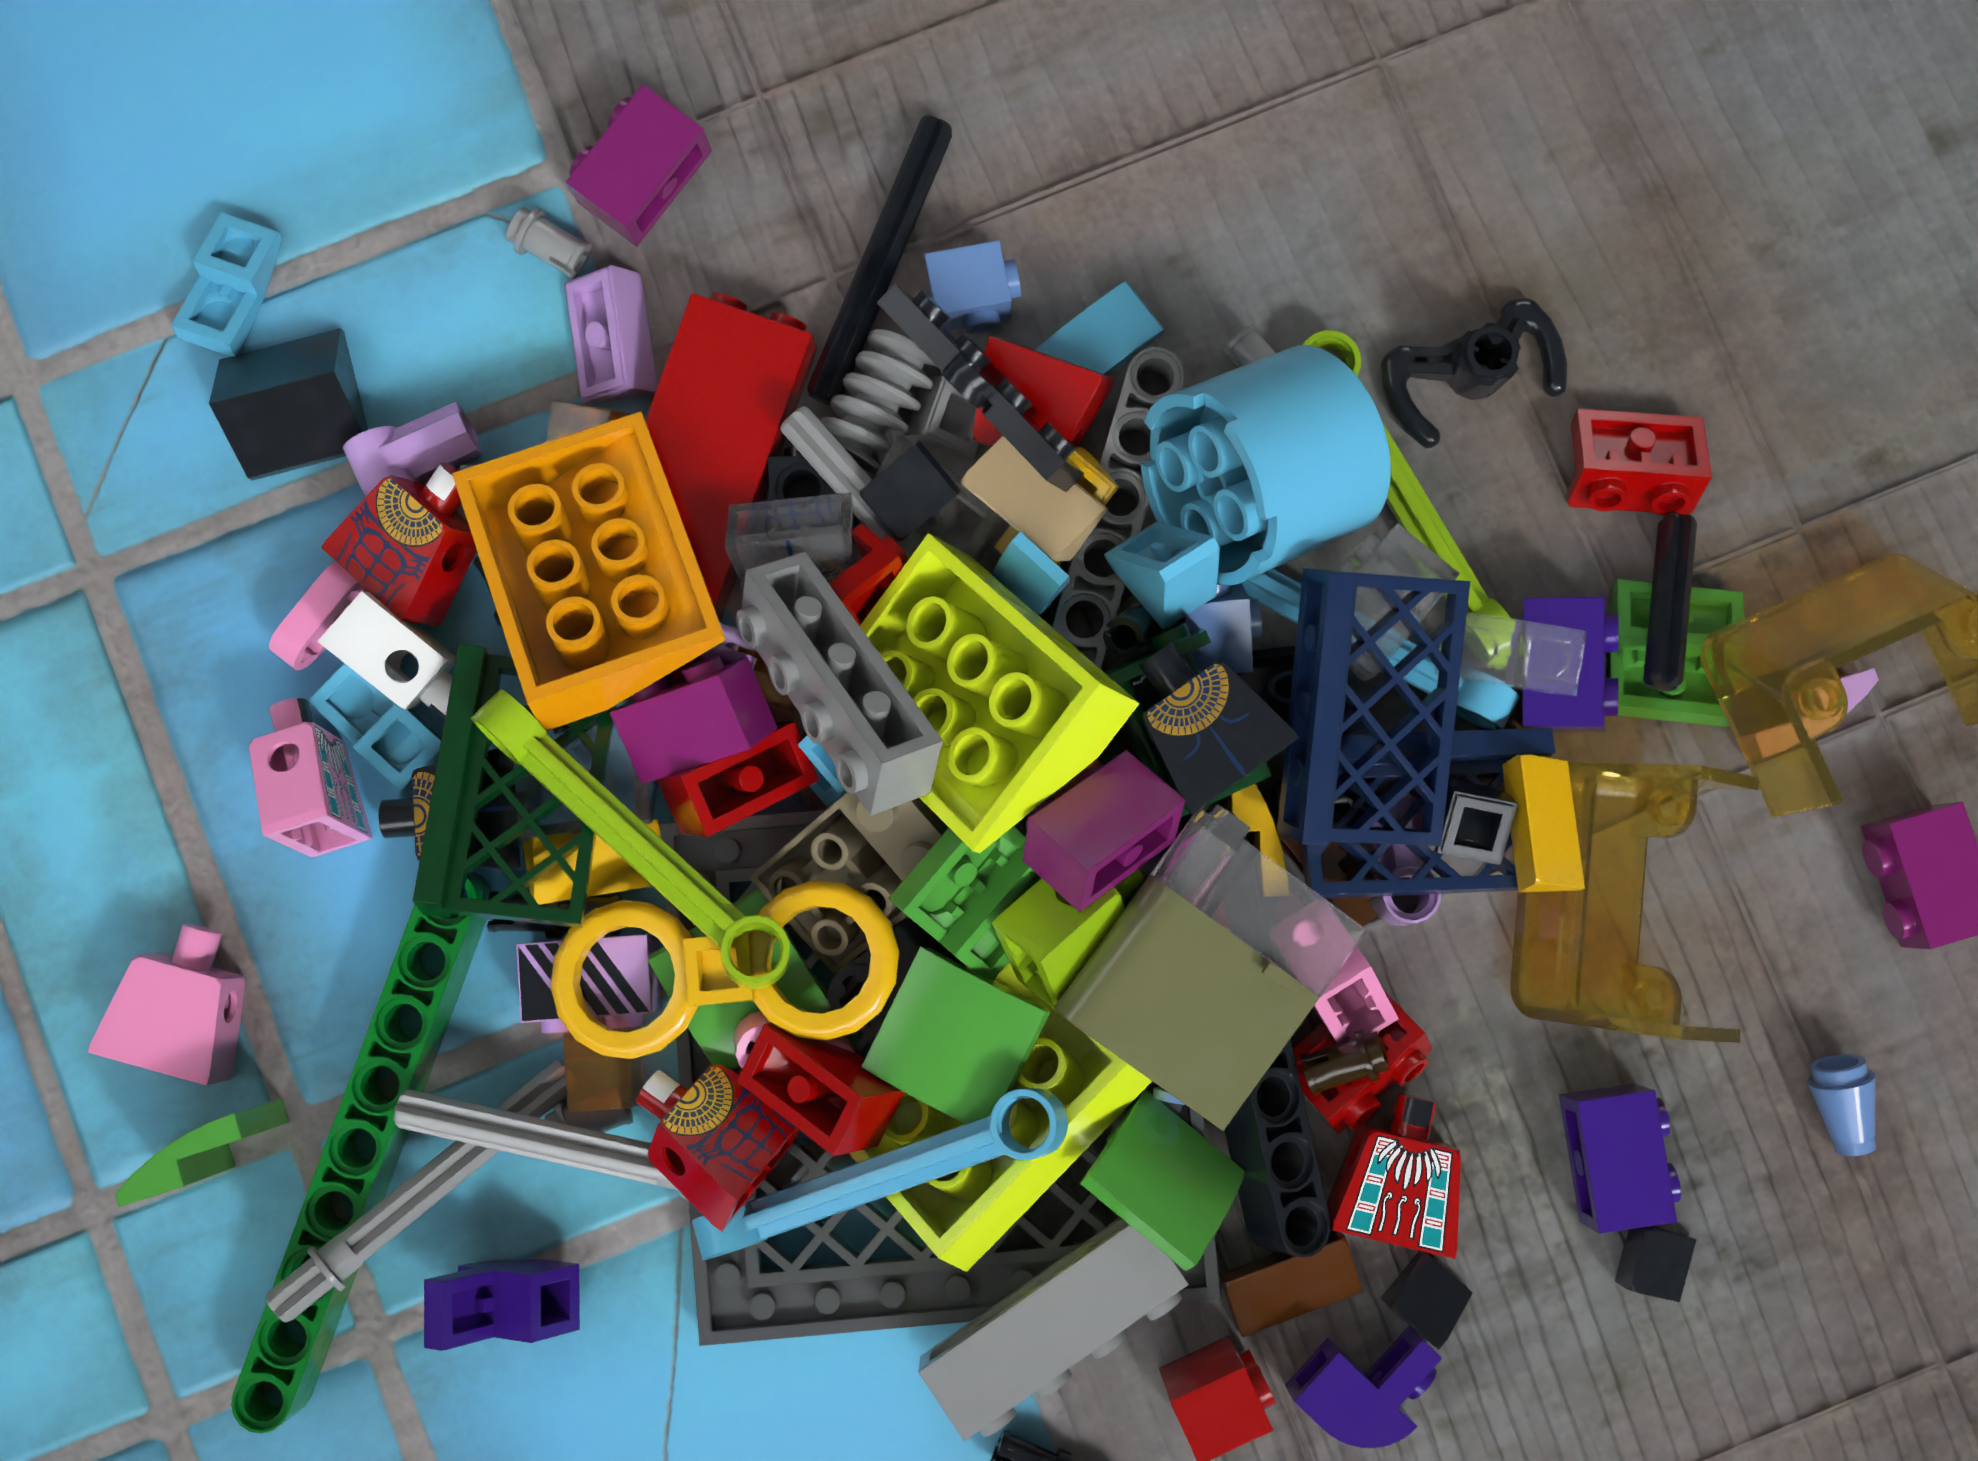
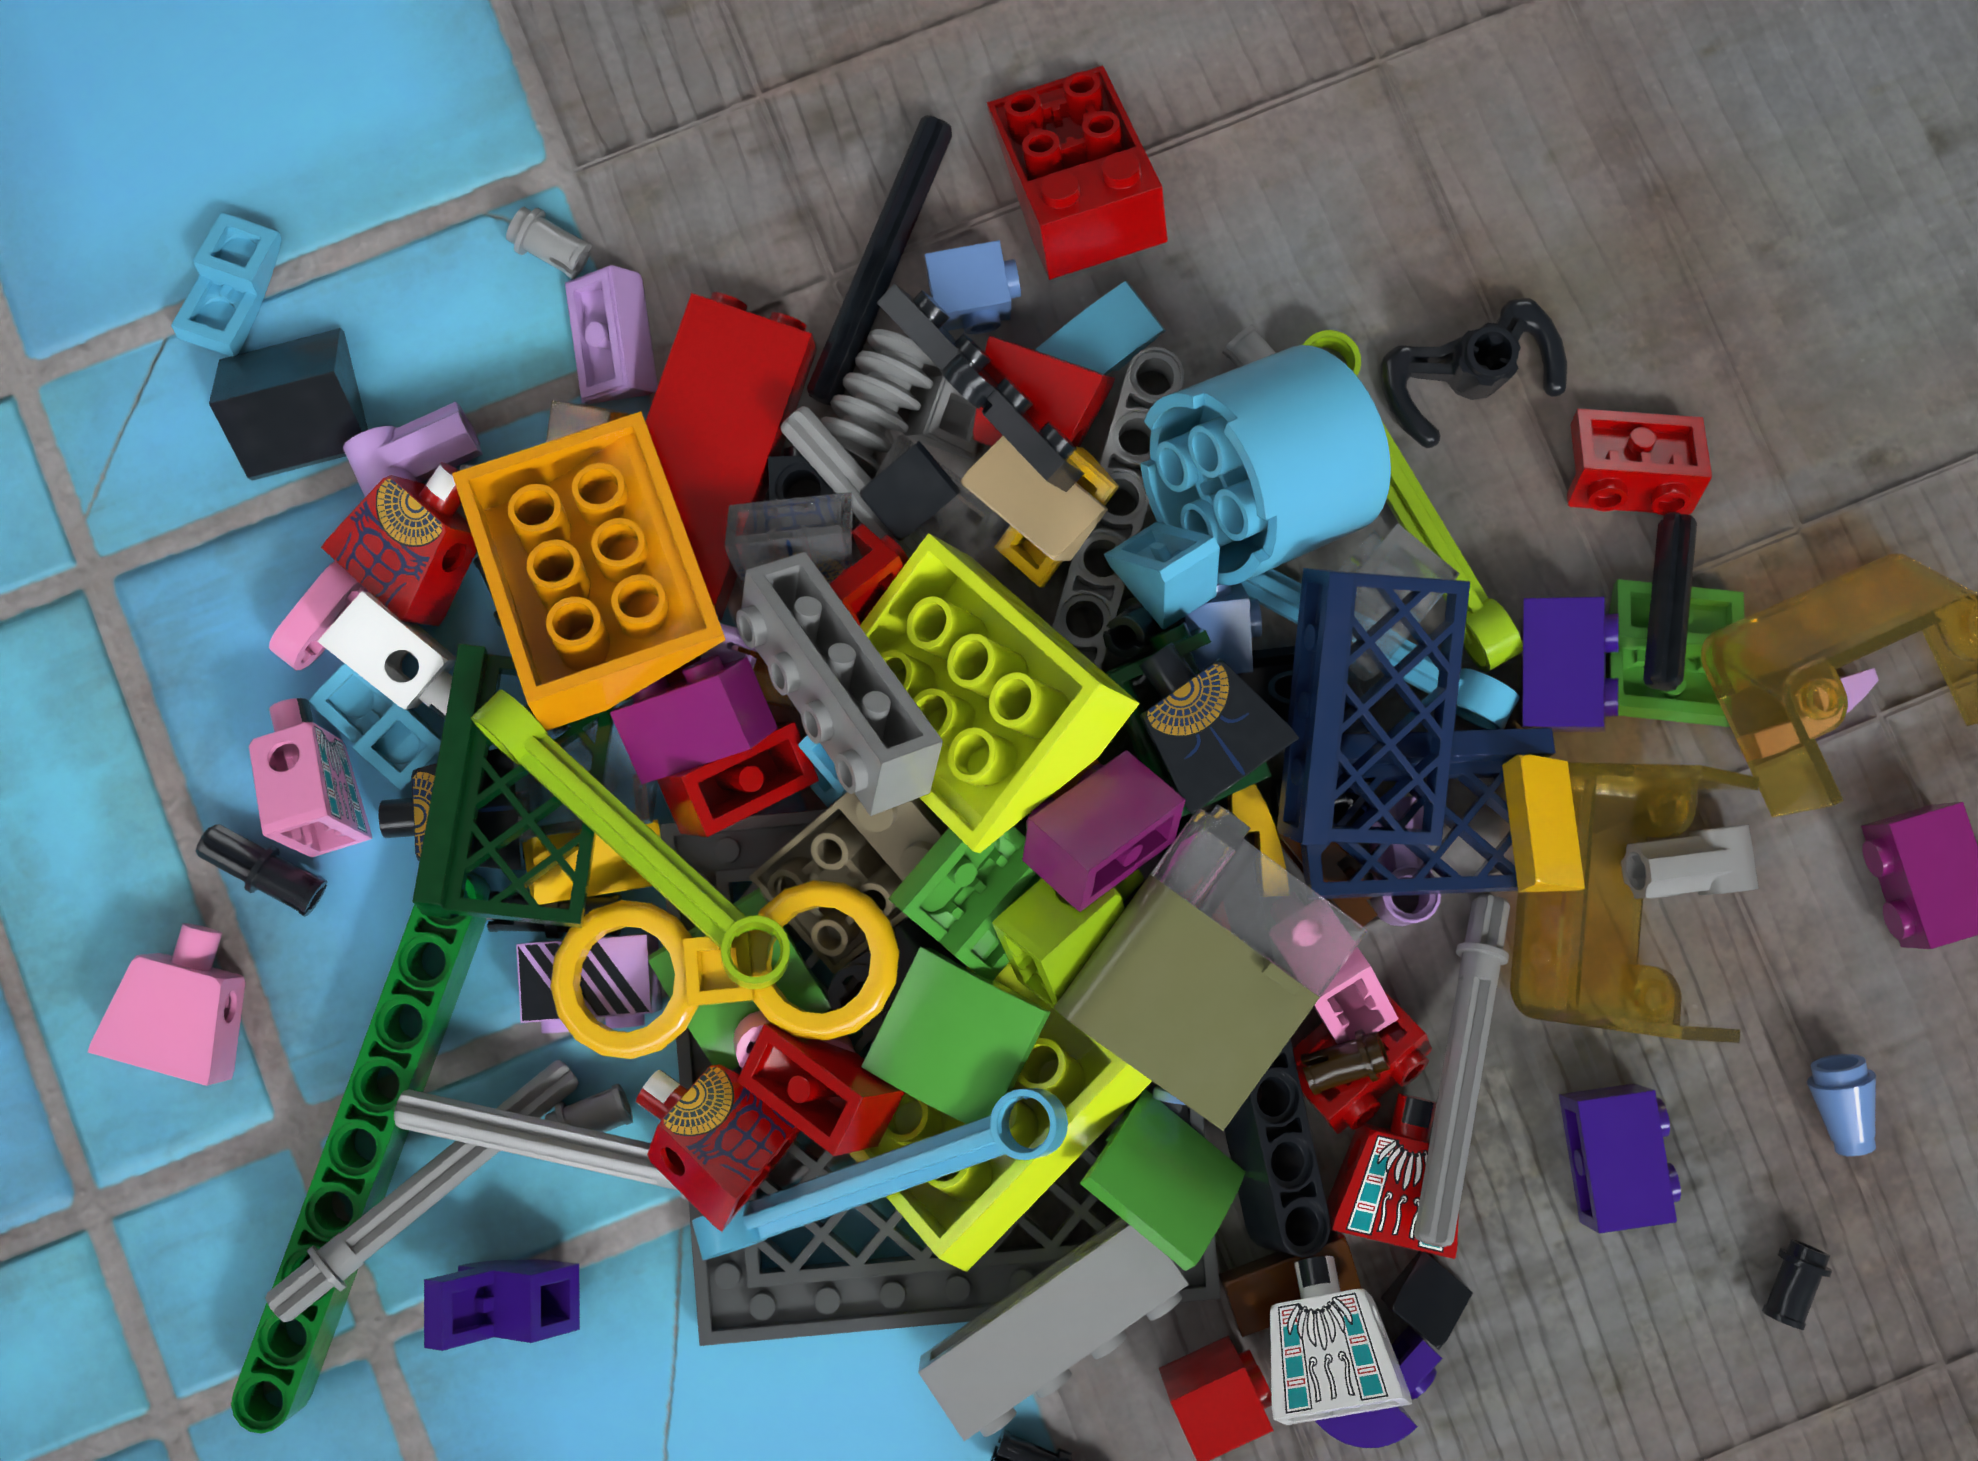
(199, 1152): bright green slope -> none
(261, 869): none -> black axle
(598, 1080): clear orange panel -> none
(638, 164): magenta brick -> none
(1030, 575): medium azure slope -> none
(1079, 172): none -> red slope
(1330, 1351): none -> torso
(1462, 1070): none -> light grey axle
(1476, 822): black slope -> none
(1522, 654): clear slope -> none
(1655, 1262): black slope -> none
(1704, 862): none -> light grey piece
(1796, 1283): none -> black pin

